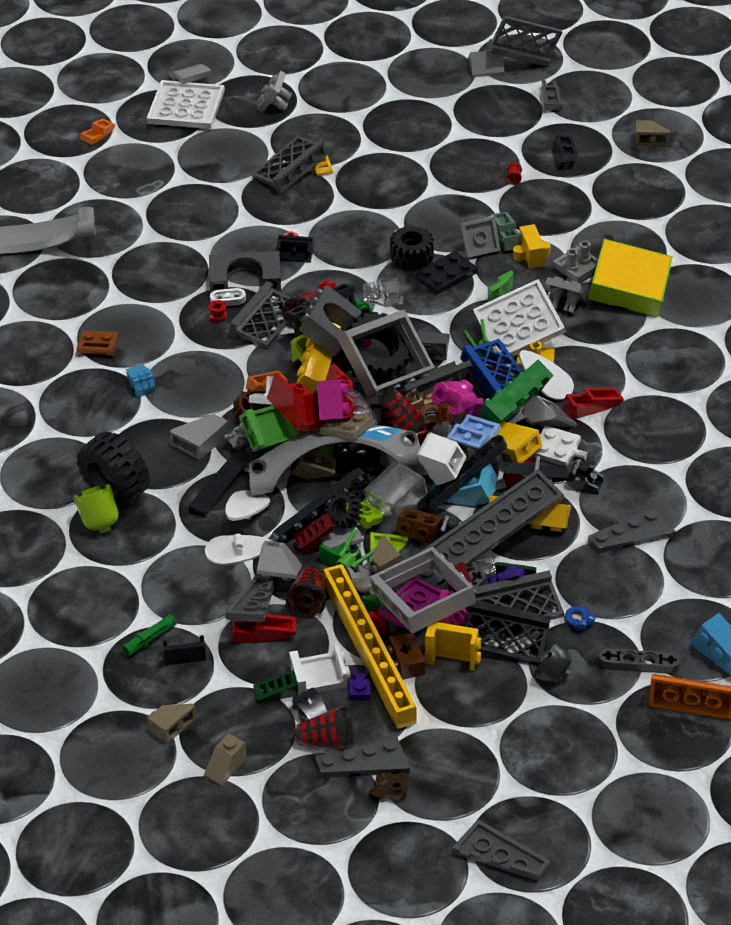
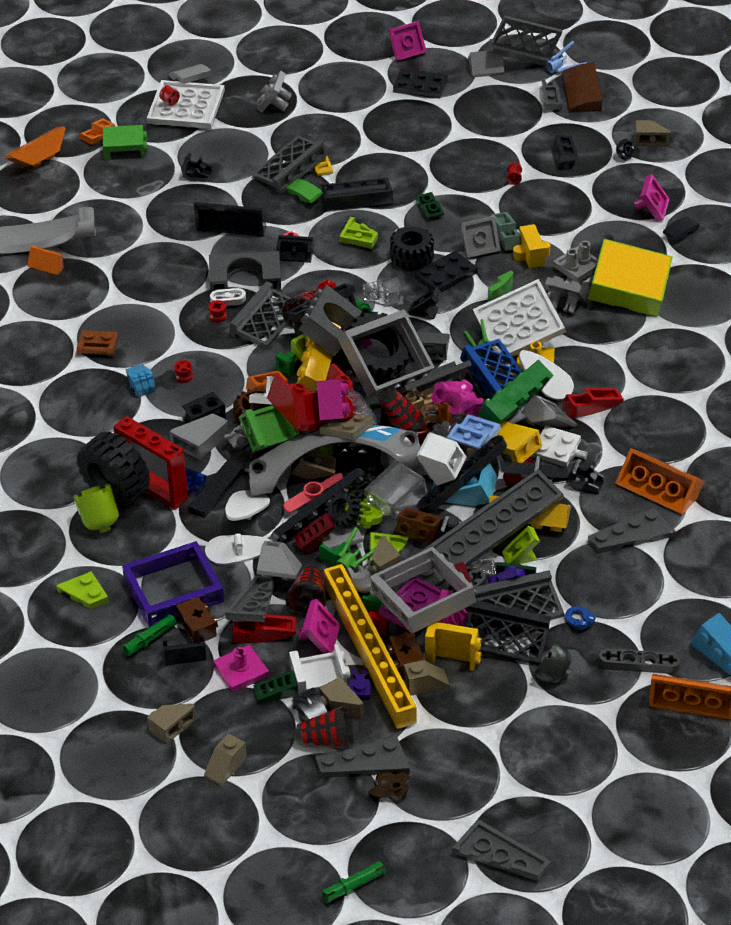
(38, 149): none -> orange wedge
(45, 260): none -> orange slope
(84, 590): none -> lime wing
(124, 139): none -> bright green panel
(164, 560): none -> dark purple window
(169, 95): none -> red wheel
(173, 492): none -> red window
(183, 371): none -> red wheel
(195, 480): none -> clear blue hips
(196, 170): none -> black hand
(196, 619): none -> reddish brown brick
(203, 407): none -> black brick
(230, 219): none -> black slope
(241, 668): none -> dark pink tile
(285, 363): none -> green tile
(306, 191): none -> bright green slope
(310, 493): none -> coral piece
(320, 627): none -> dark pink tile
(339, 694): none -> dark tan slope
(345, 886): none -> green pin
(357, 193): none -> black slope
(358, 234): none -> lime wing
(407, 40): none -> dark pink tile
(420, 83): none -> black plate
(424, 677): none -> dark tan slope
(425, 305): none -> black slope
(429, 206): none -> dark green slope
(520, 549): none -> lime slope
(556, 63): none -> light blue plant
(582, 88): none -> reddish brown slope
(625, 149): none -> black plate
(653, 198): none -> dark pink tile
(659, 481): none -> orange slope
(679, 228): none -> black slope

